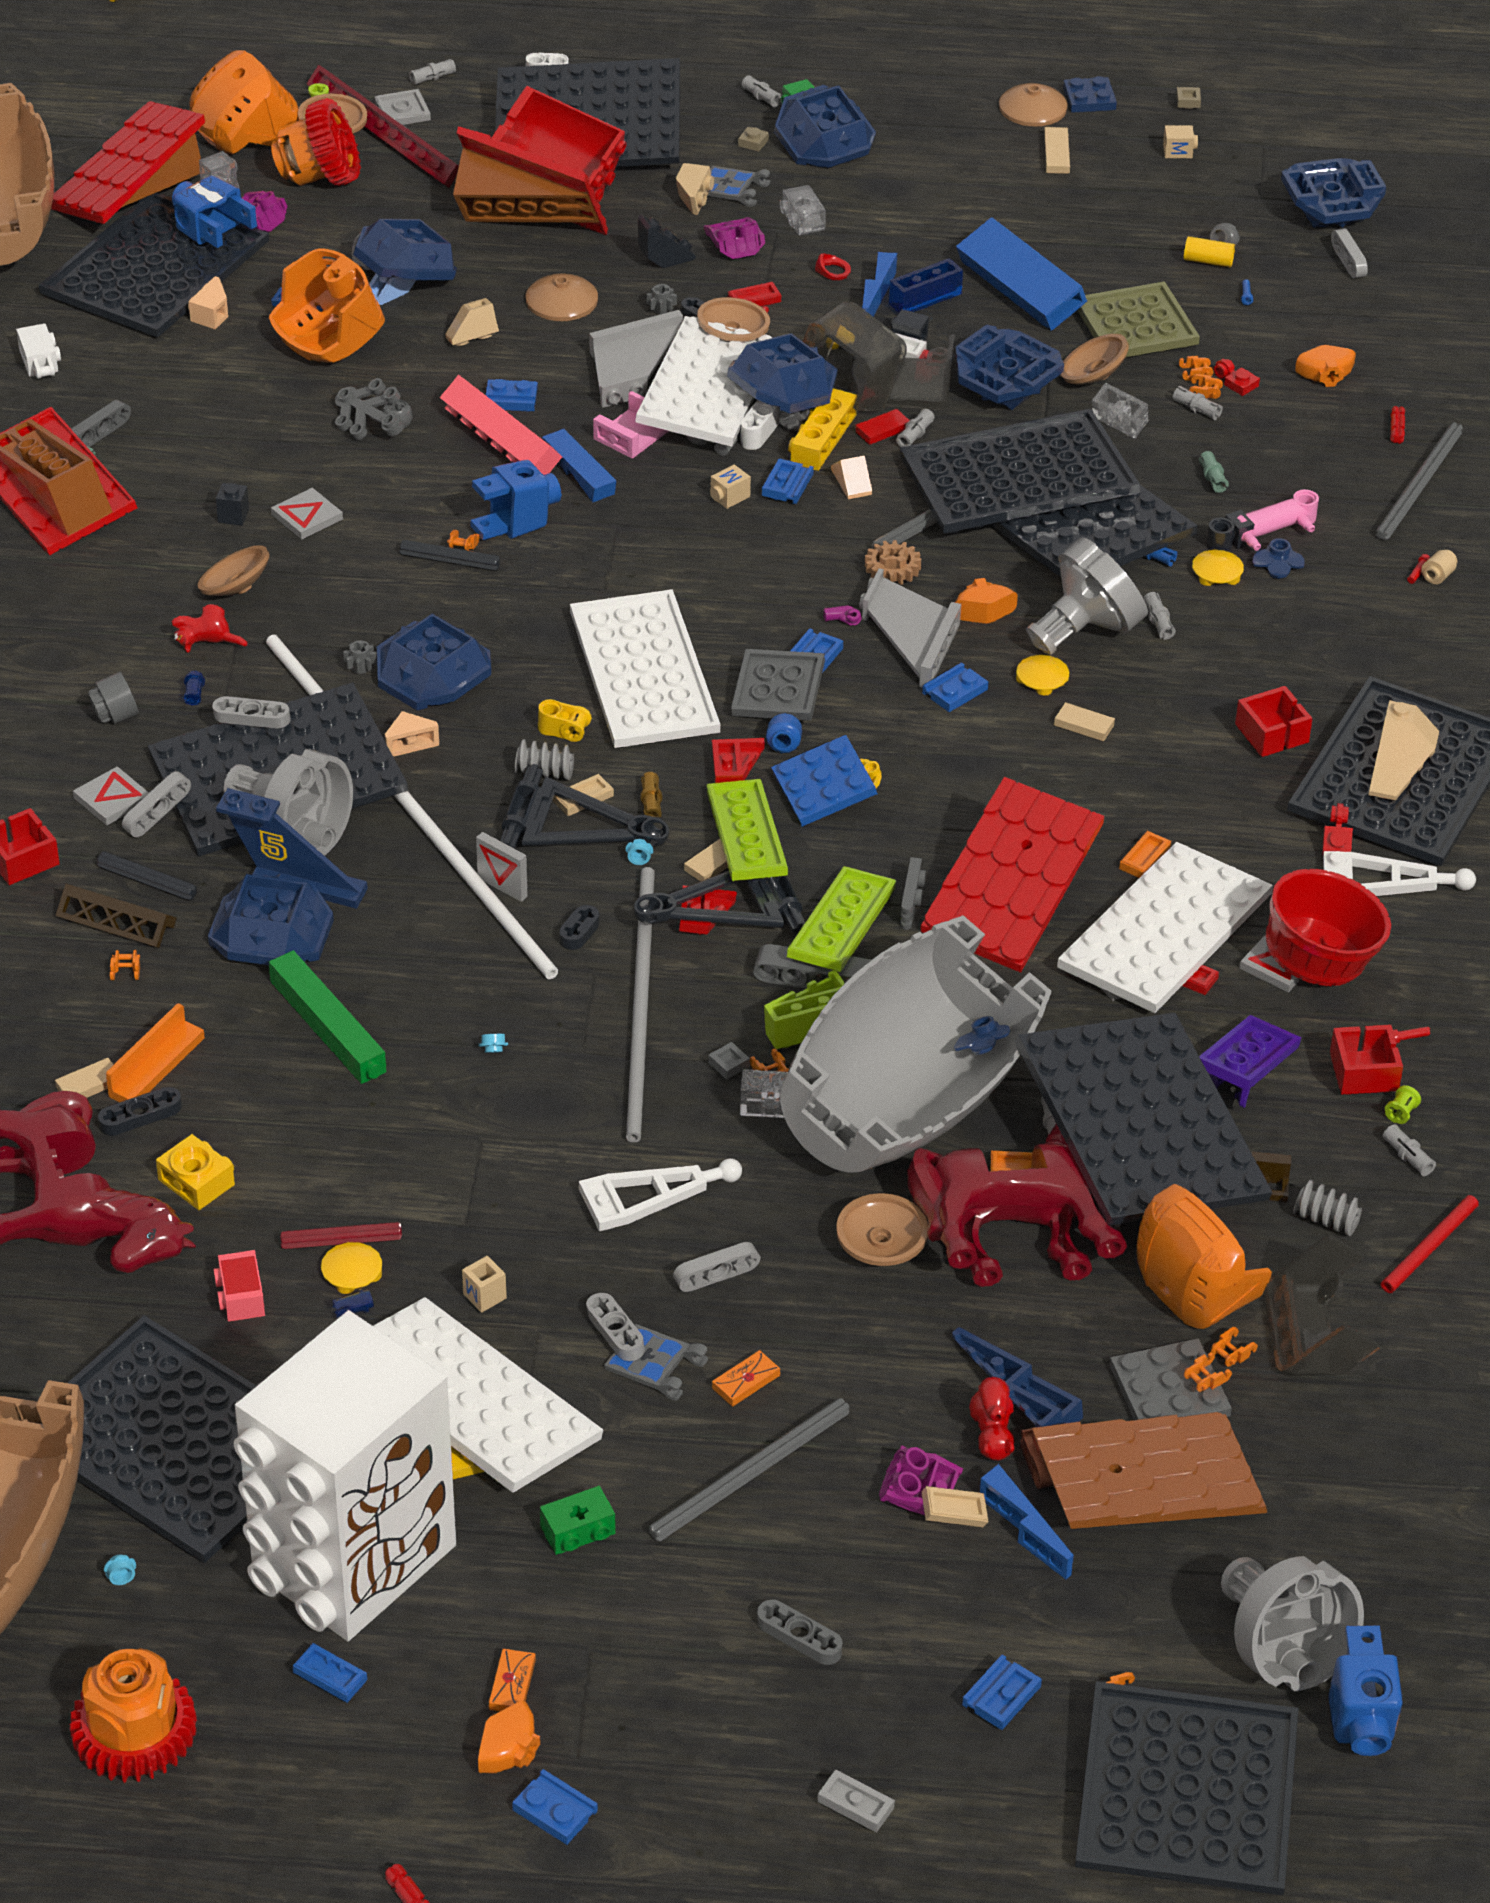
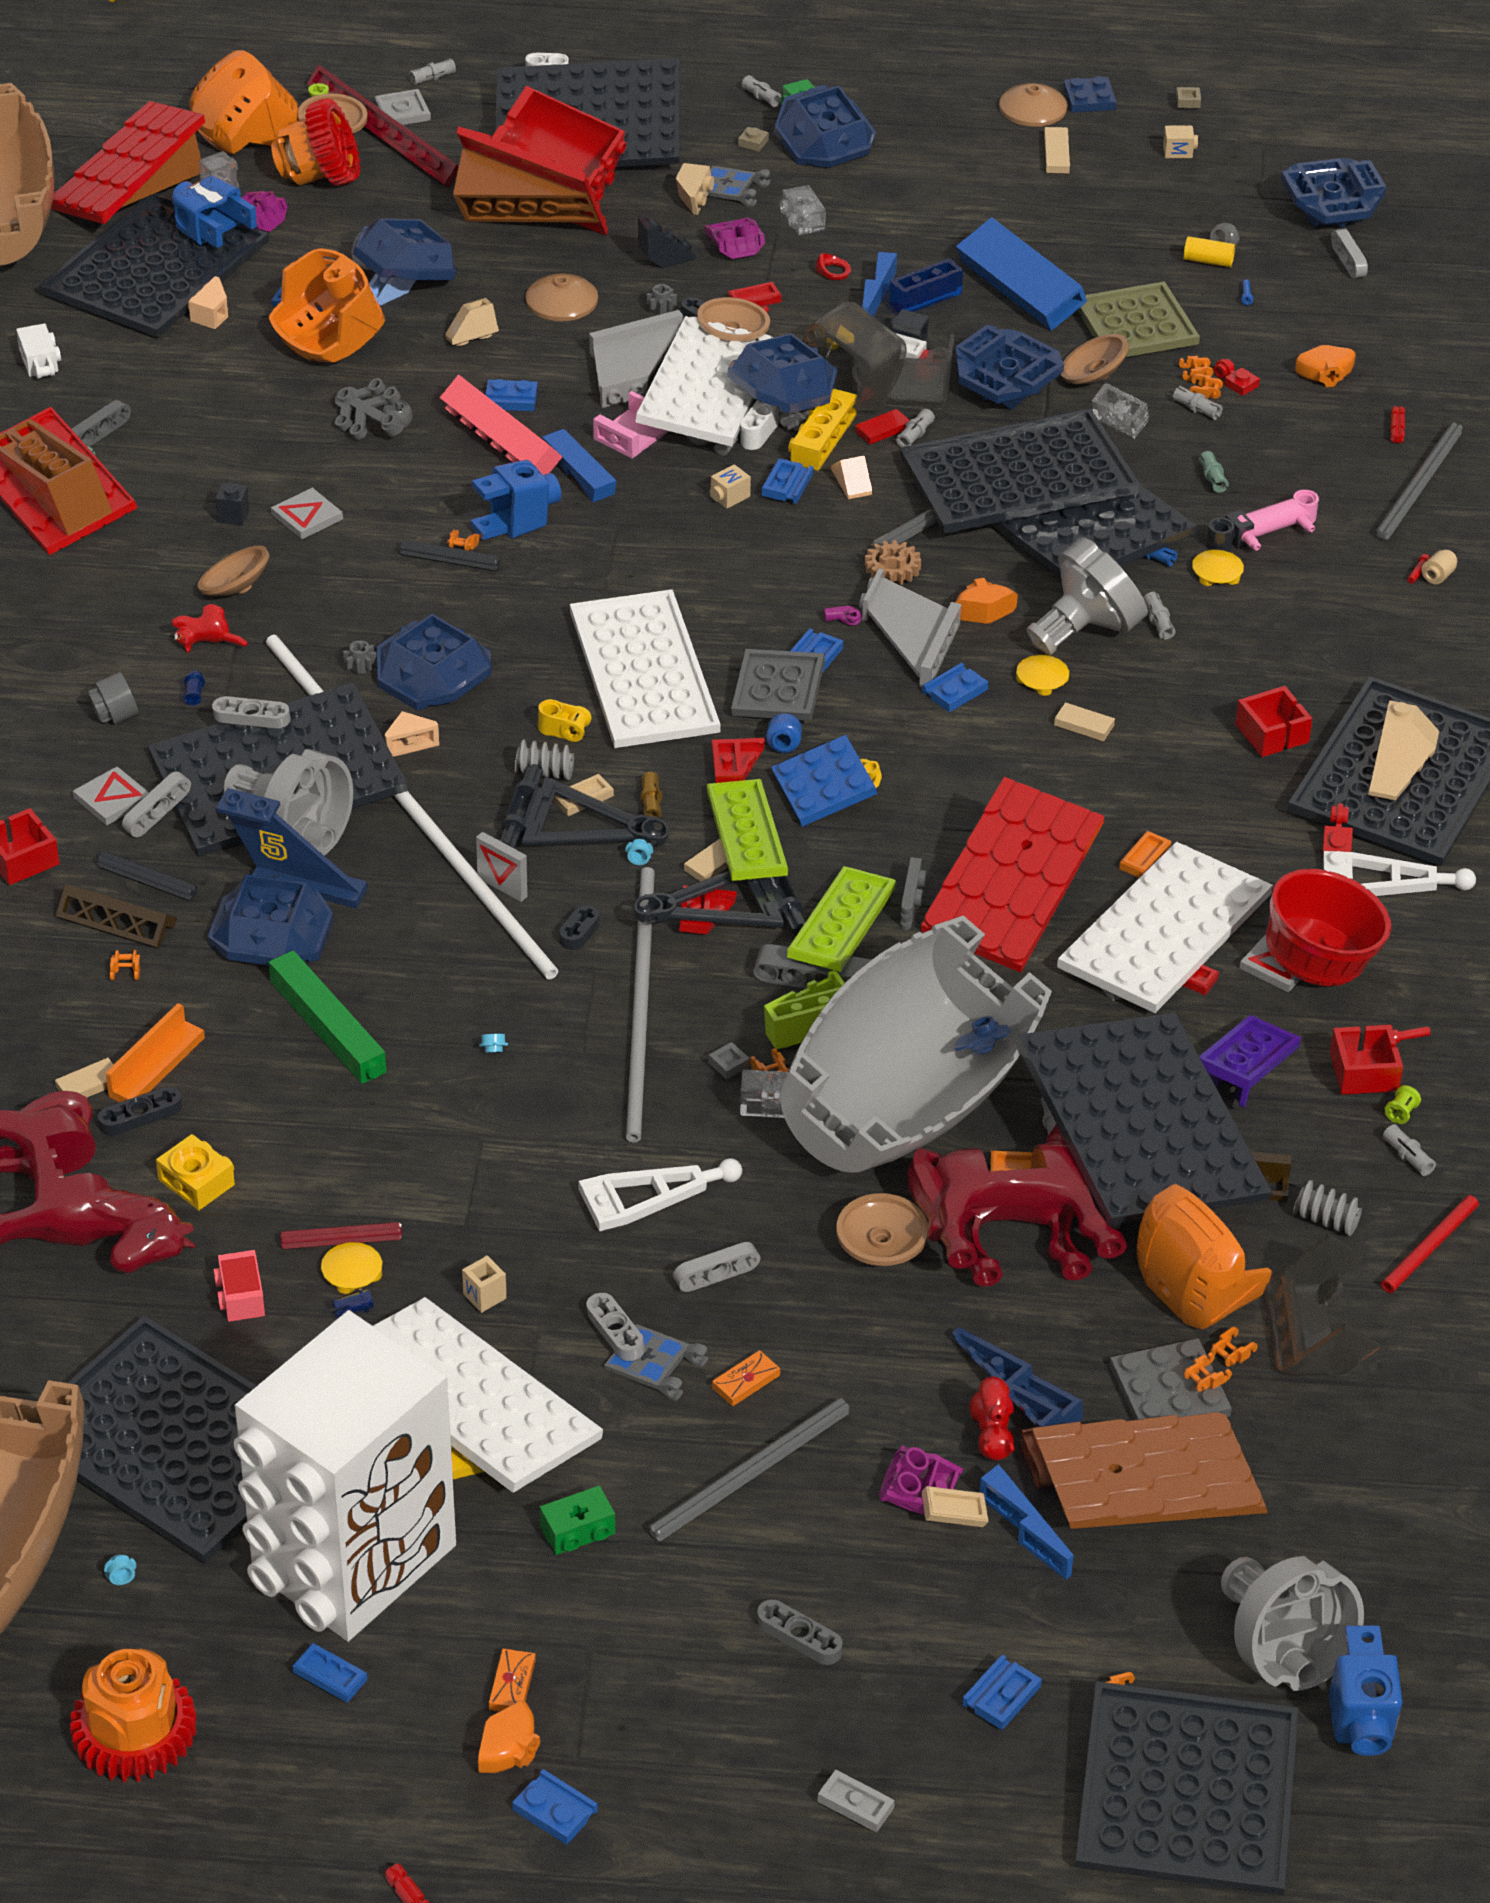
(1278, 558): dark blue plate -> none

